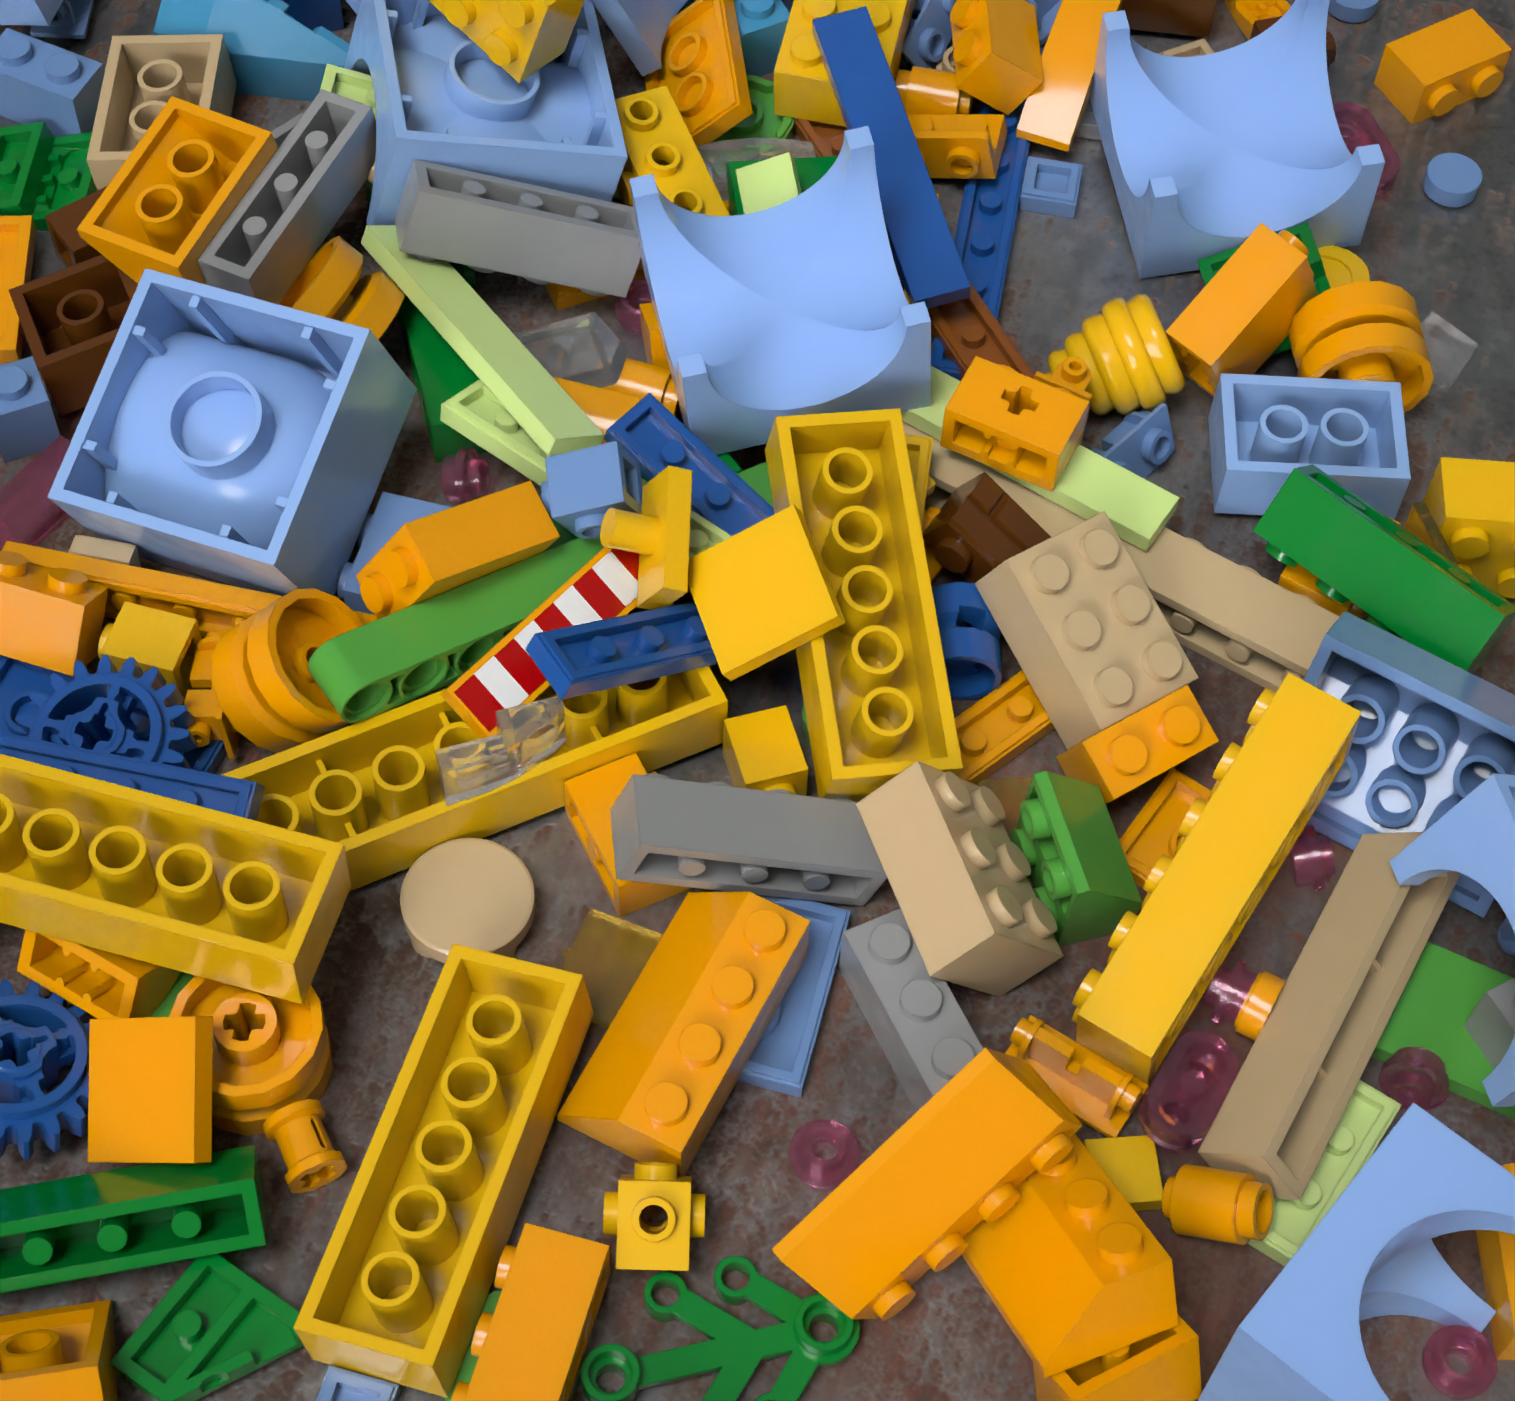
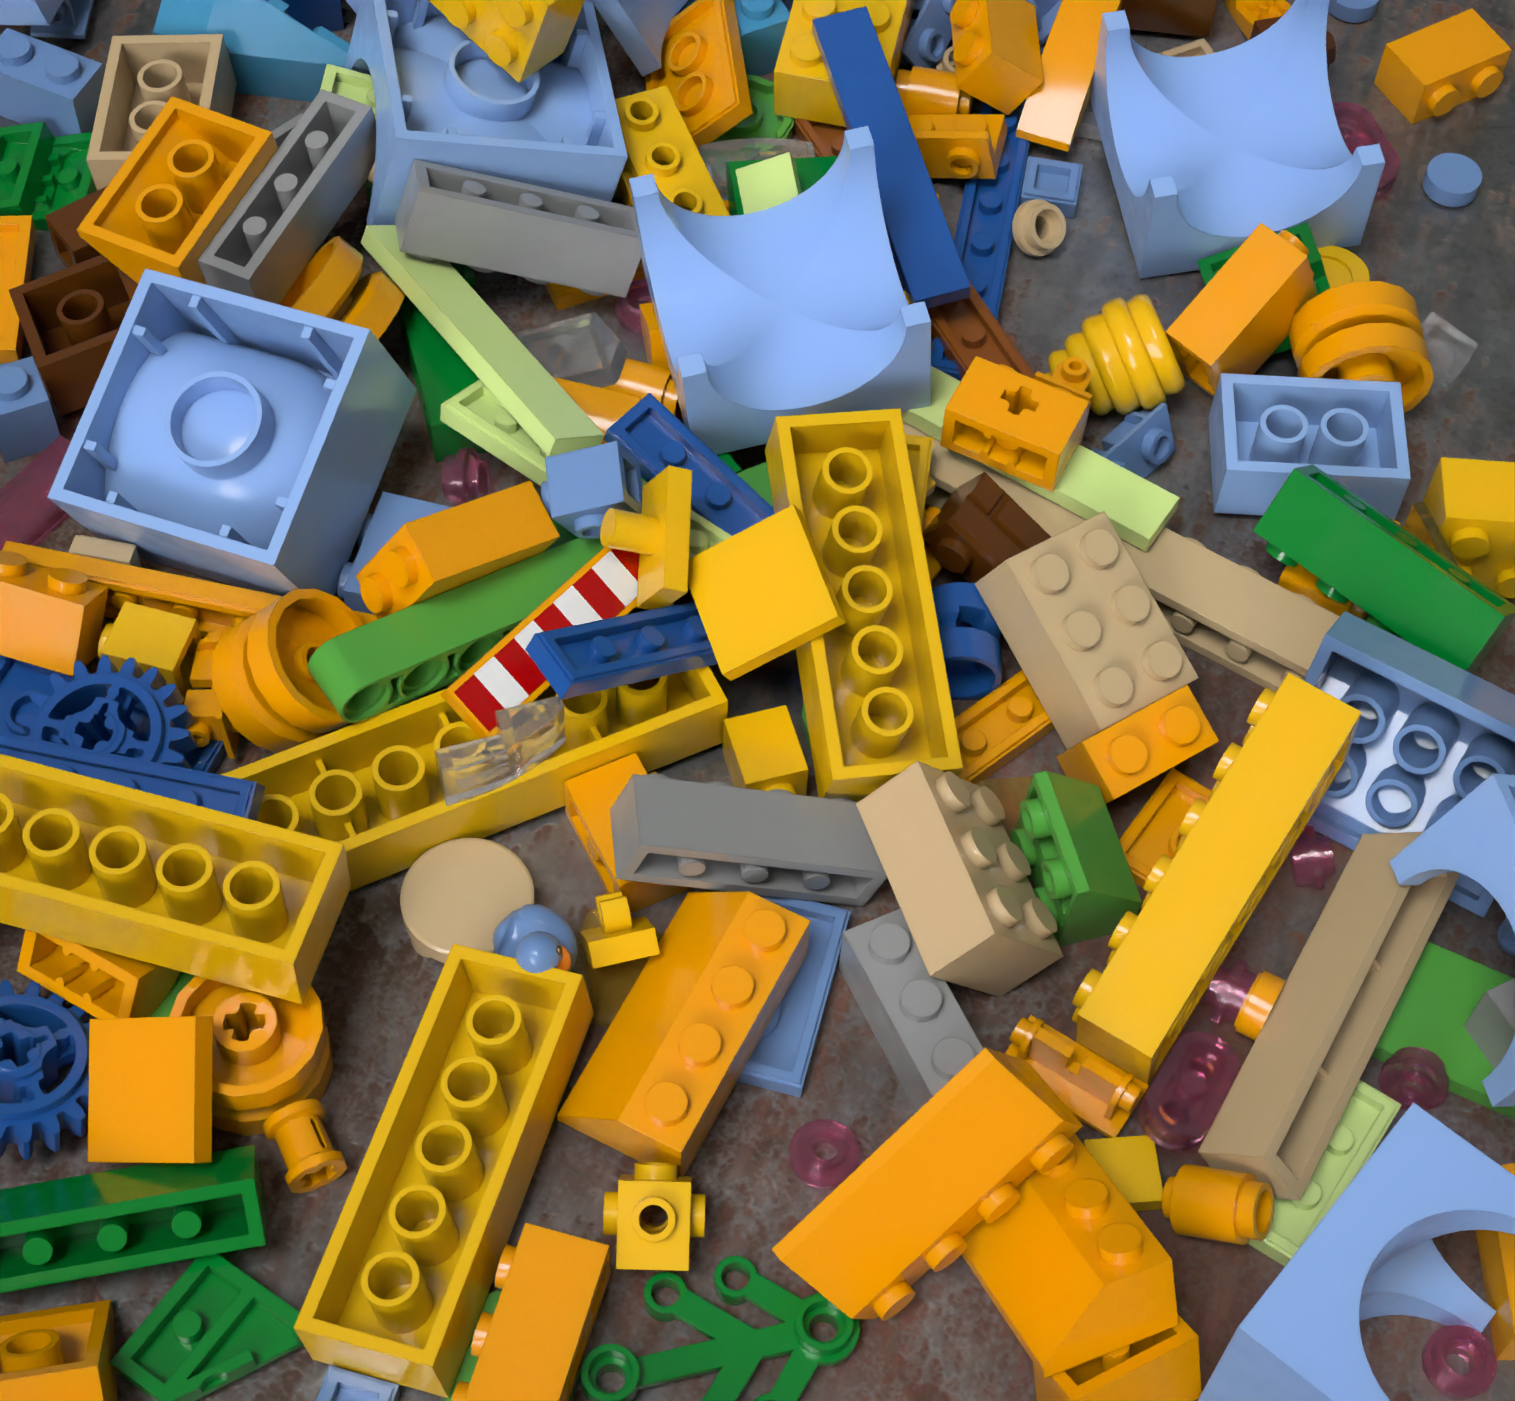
(536, 939): none -> medium blue animal
(618, 936): none -> yellow tile
(1049, 227): none -> tan plate

